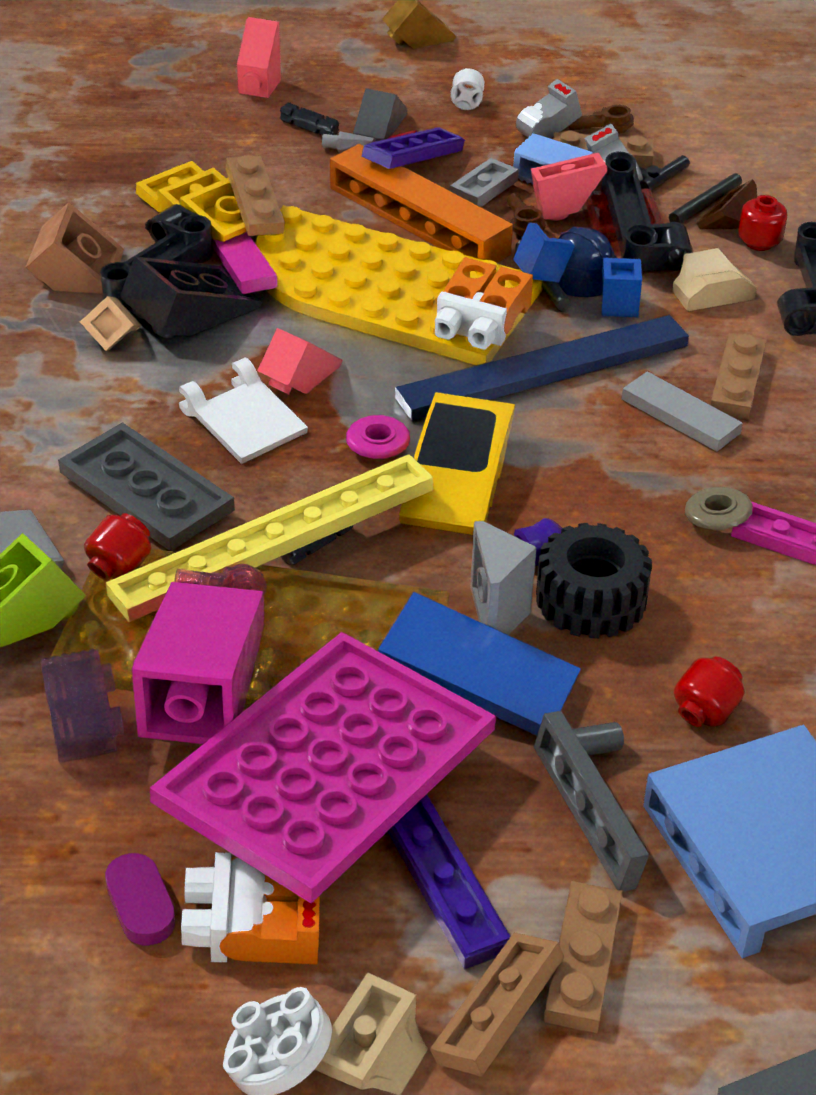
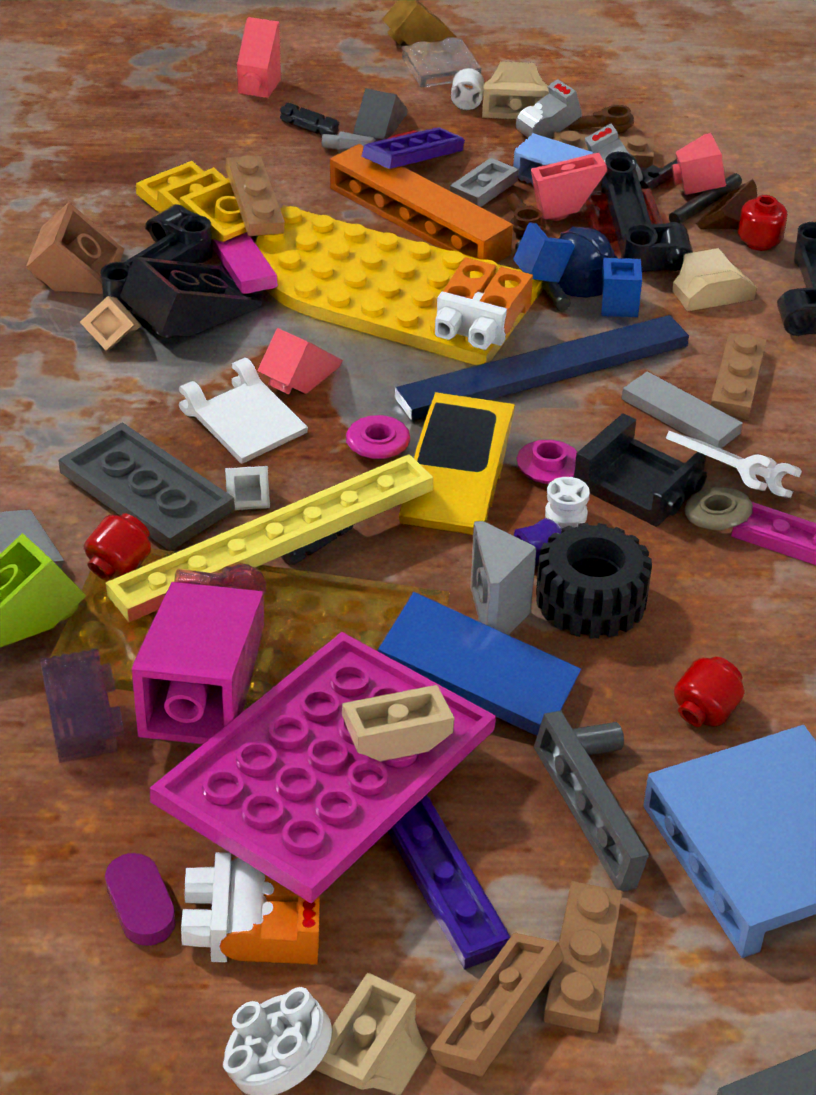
(248, 487): none -> white slope
(398, 723): none -> tan slope
(438, 61): none -> clear plate
(512, 89): none -> tan slope
(534, 465): none -> dark pink piece
(567, 501): none -> white wheel
(637, 475): none -> black panel
(699, 166): none -> coral slope
(747, 467): none -> white flag

